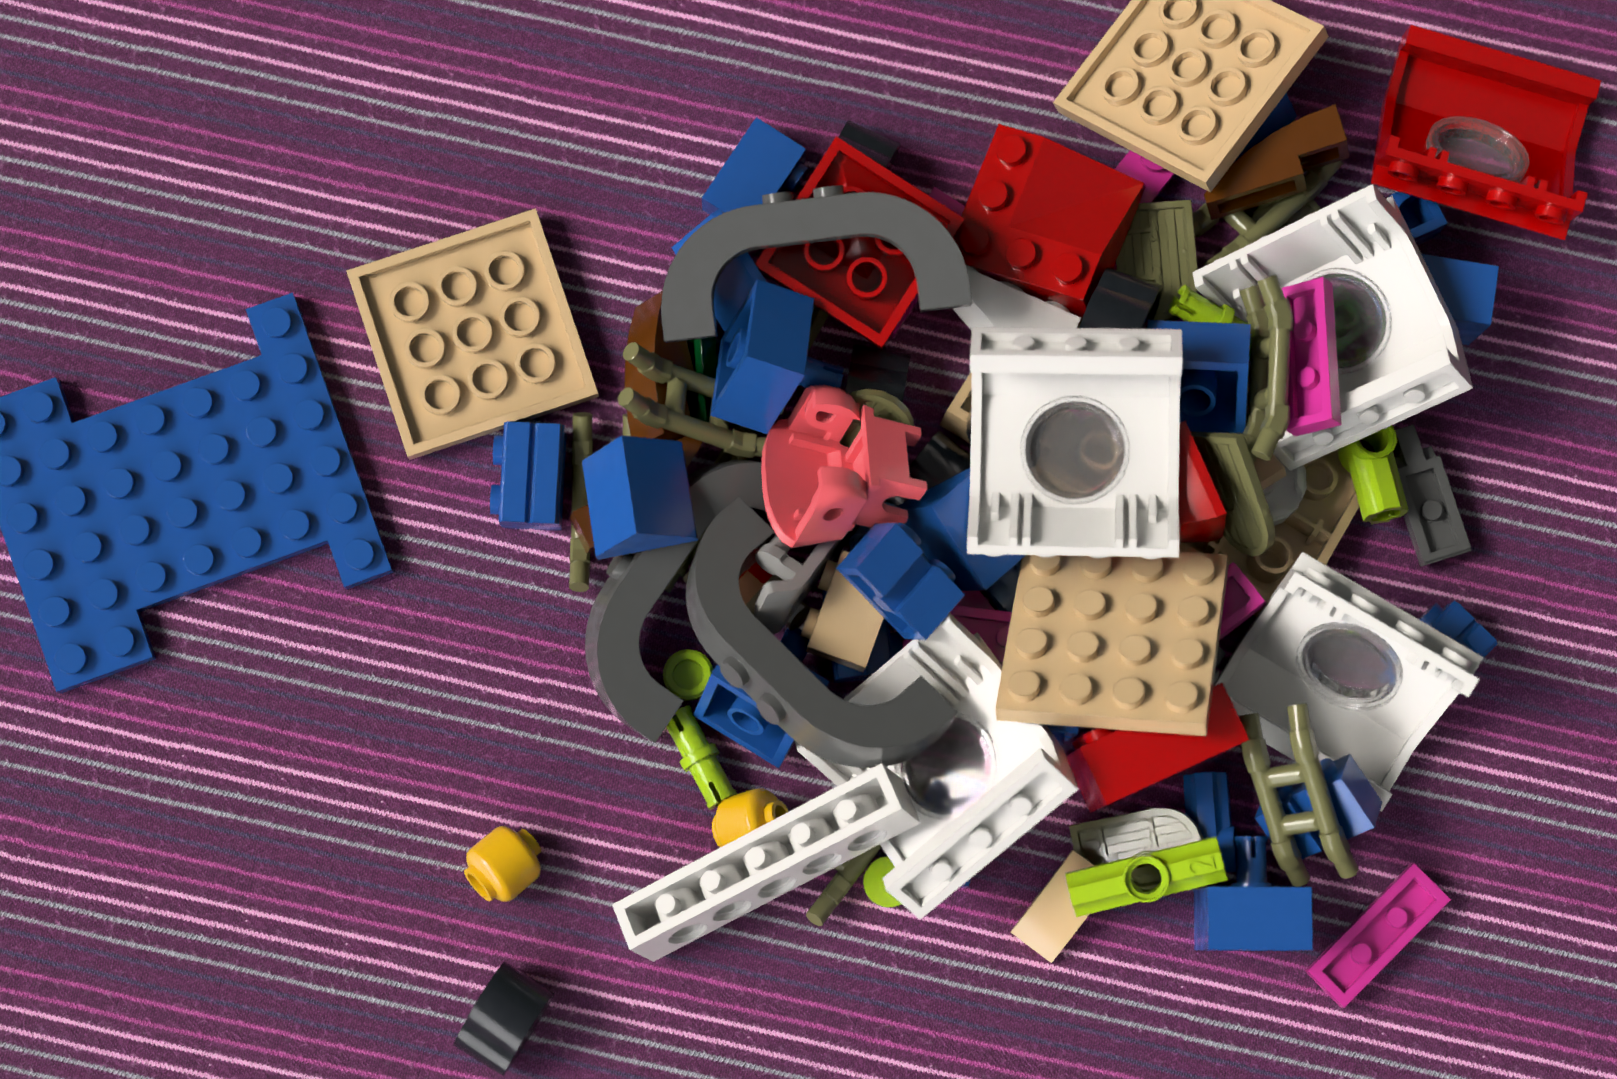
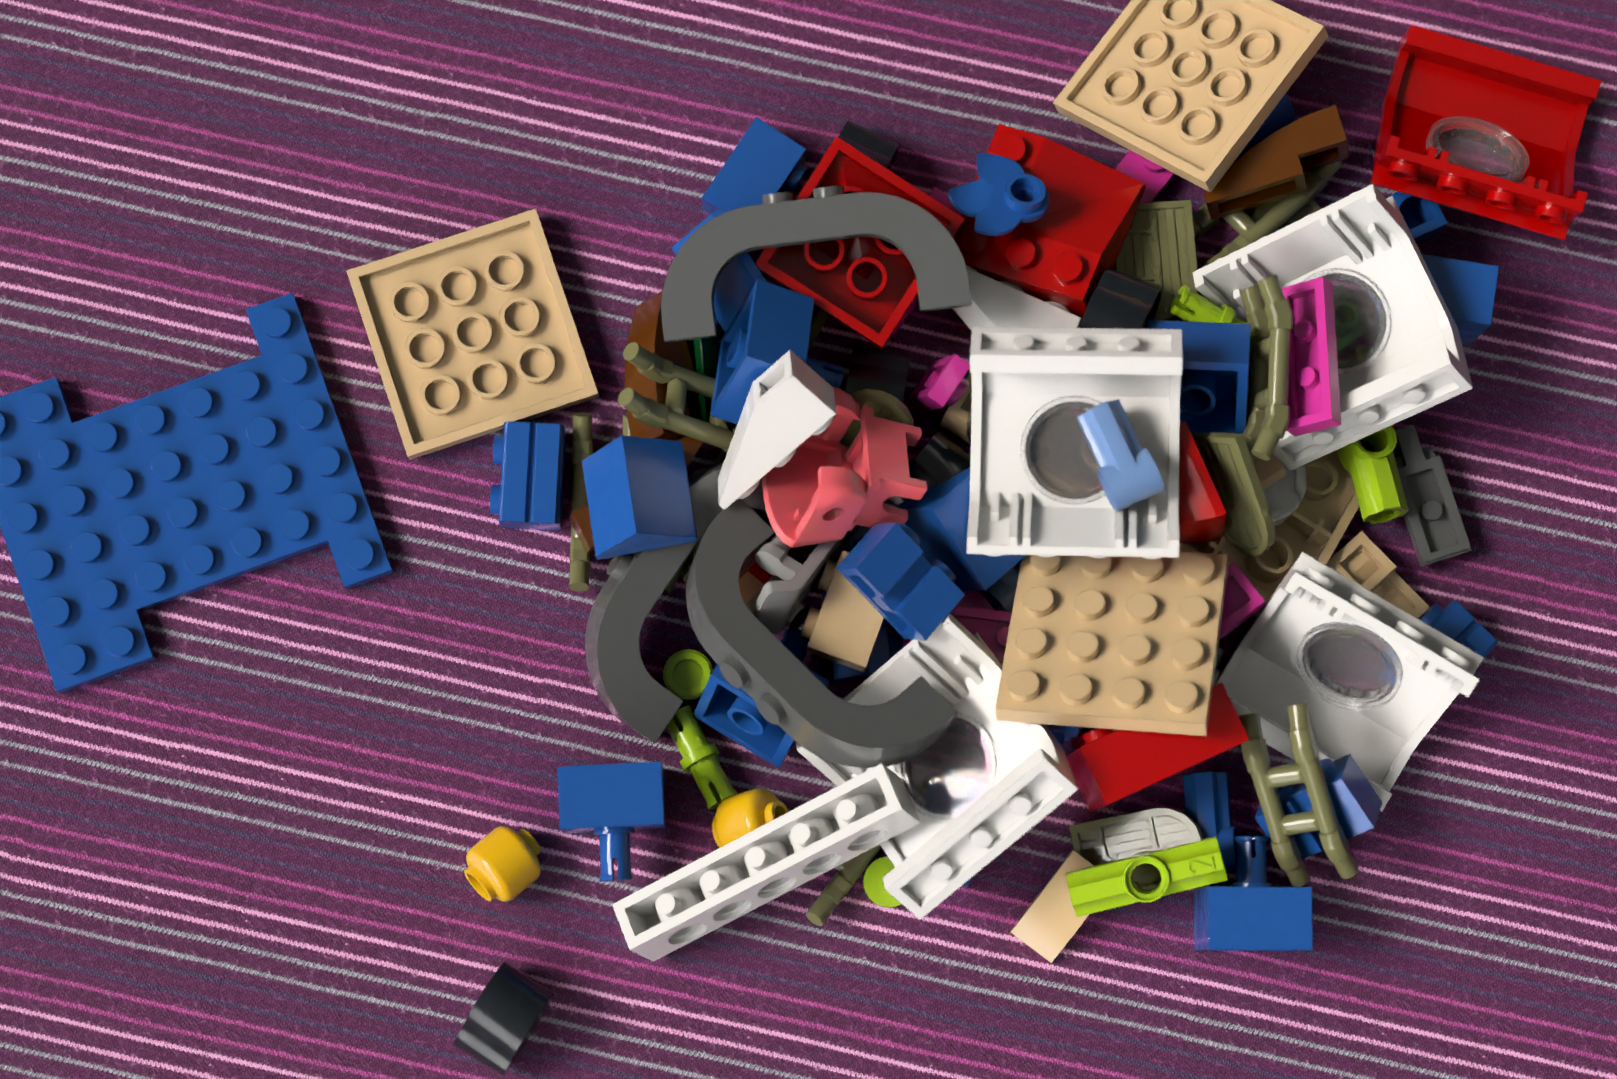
(612, 805): none -> blue brick
(778, 416): none -> white slope
(940, 384): none -> dark pink plate
(999, 196): none -> blue plate
(1124, 467): none -> medium blue piece
(1373, 570): none -> tan slope
(1377, 935): dark pink plate -> none

